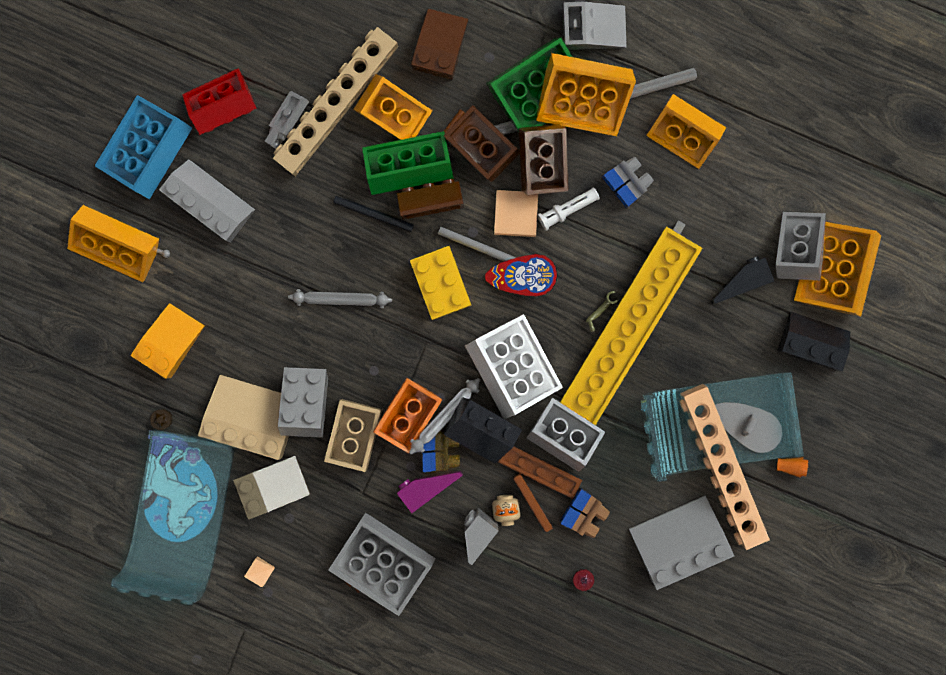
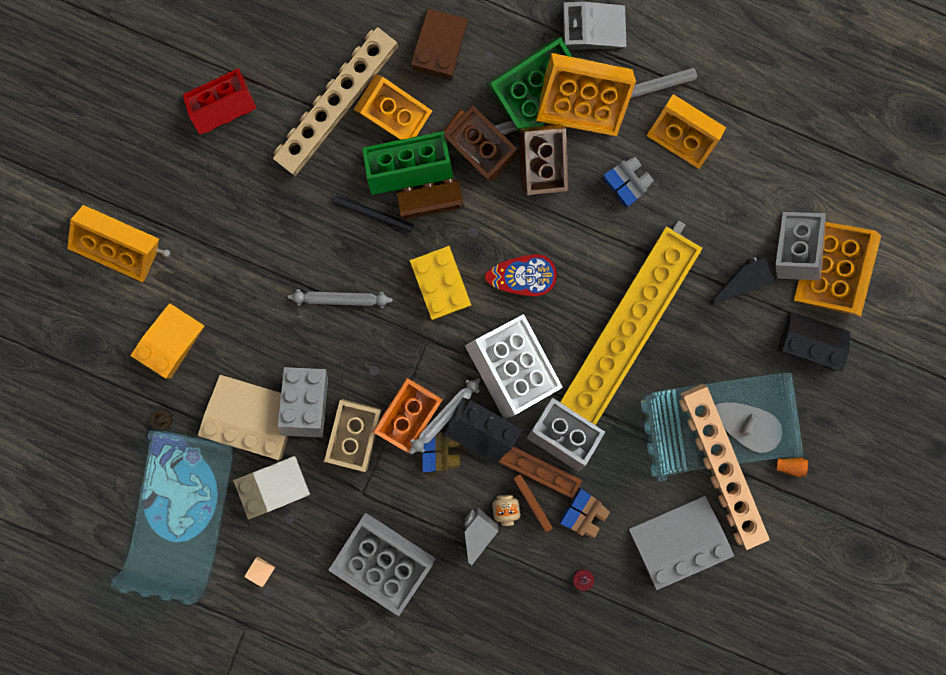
(143, 147): dark azure slope -> none
(207, 200): light grey slope -> none
(285, 118): light grey hinge -> none
(421, 490): magenta slope -> none
(474, 244): light grey bar -> none
(515, 213): light nougat slope -> none
(559, 213): white pin -> none
(599, 311): olive piece -> none

